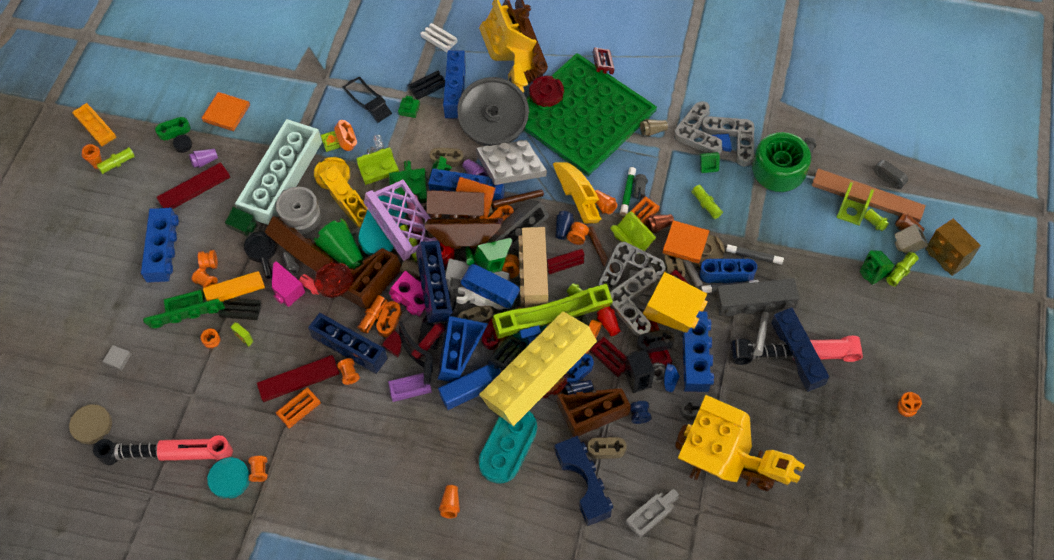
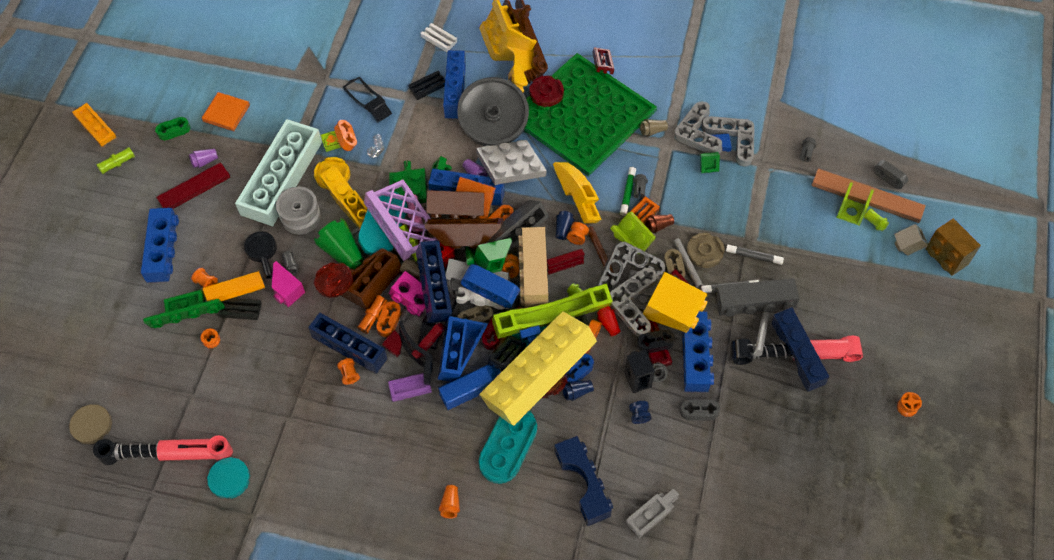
(92, 155): orange cone -> none
(117, 357): light grey tile -> none
(182, 143): black tile -> none
(208, 259): orange wheel -> none
(240, 221): dark green brick -> none
(242, 334): lime tile -> none
(257, 468): orange bush -> none
(297, 244): reddish brown slope -> none
(297, 378): dark red tile -> none
(304, 411): orange tile -> none
(308, 283): coral pin -> none
(377, 165): lime bracket -> none
(409, 107): green tile -> none
(449, 154): dark tan beam -> none
(517, 198): reddish brown bar -> none
(592, 410): reddish brown wedge -> none
(605, 361): dark red tile -> none
(606, 203): orange cone -> none
(606, 448): dark tan beam -> none
(671, 378): blue tile -> none
(686, 242): orange tile -> none
(707, 201): lime pin -> none
(719, 274): blue beam -> none
(722, 444): yellow piece -> none
(781, 162): green wheel -> none
(876, 266): green slope -> none
(902, 269): lime pin -> none
(905, 221): dark orange cone -> none

